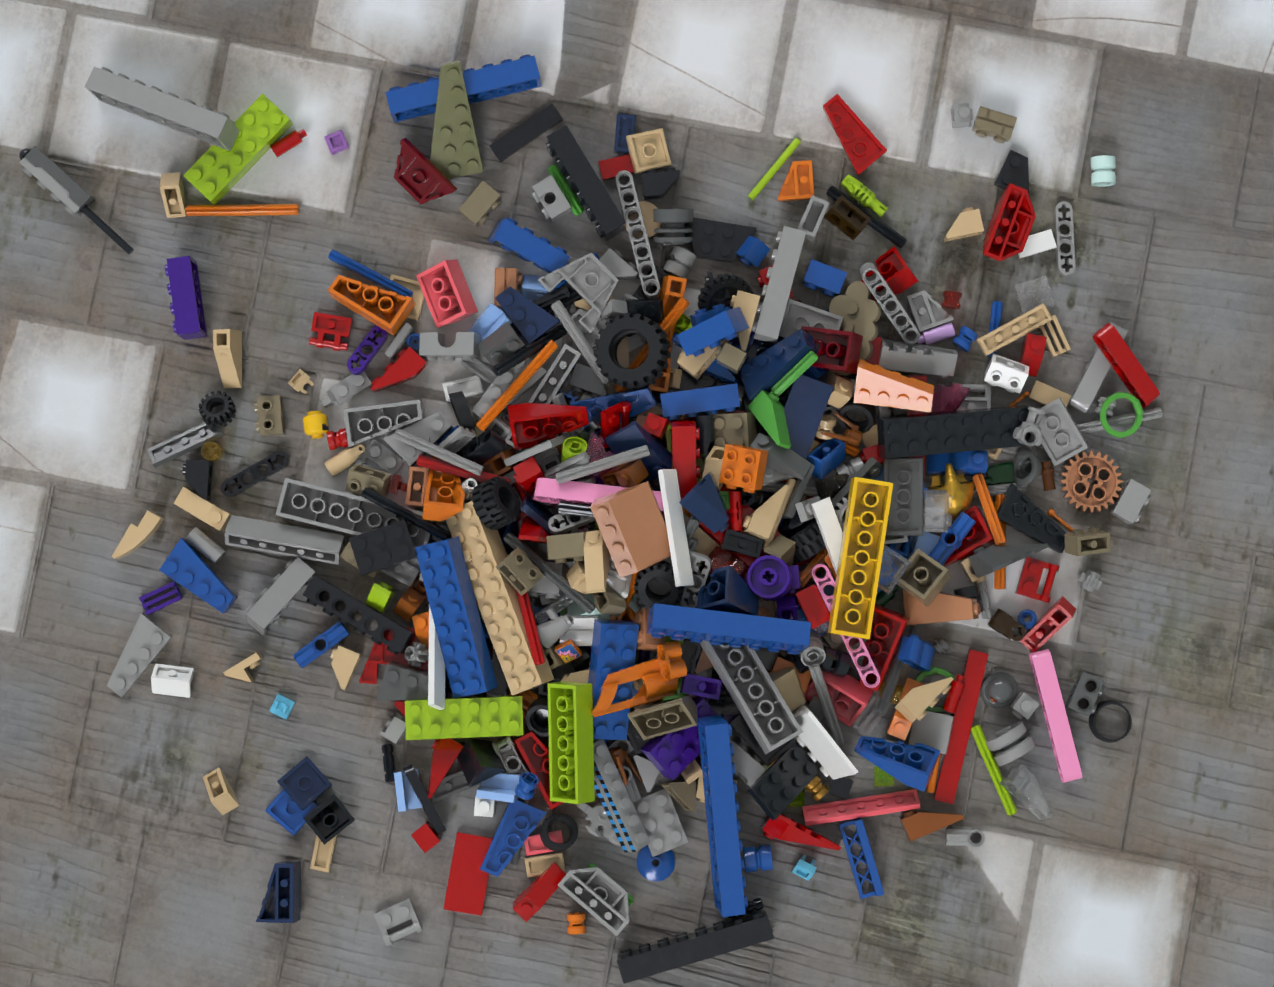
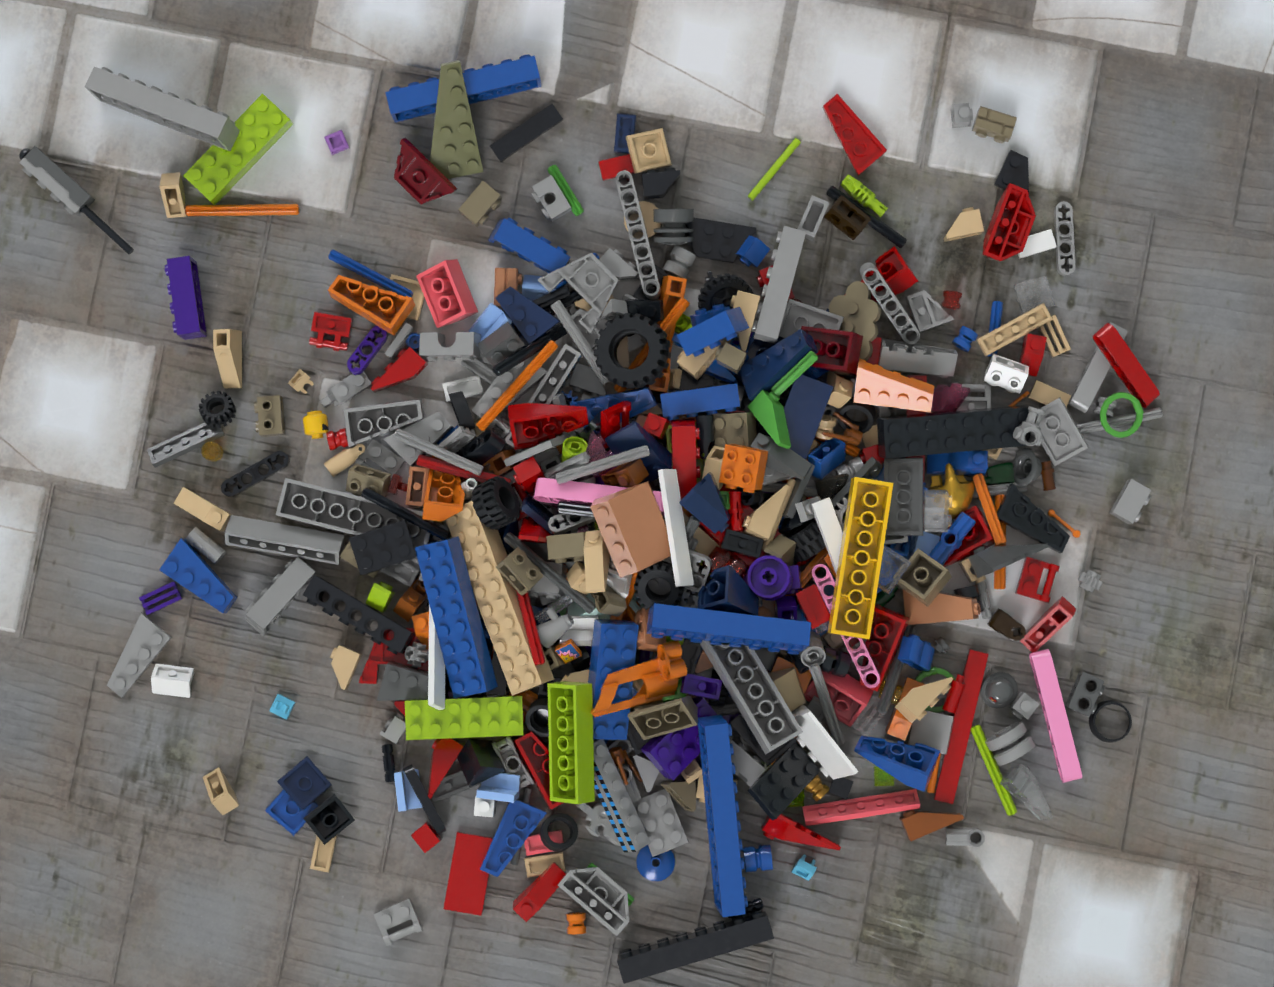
(138, 534): tan slope -> none
(199, 476): black slope -> none
(240, 670): tan slope -> none
(283, 895): dark blue wedge -> none
(288, 142): red cylinder -> none
(331, 637): blue piece -> none
(527, 785): blue wheel -> none
(586, 183): black brick -> none
(798, 182): orange wing -> none
(824, 278): blue brick -> none
(868, 856): blue fence -> none
(937, 334): lavender cylinder -> none
(1027, 613): blue plate -> none
(1087, 542): dark tan brick -> none
(1103, 169): light aqua wheel -> none
(1108, 486): nougat gear -> none

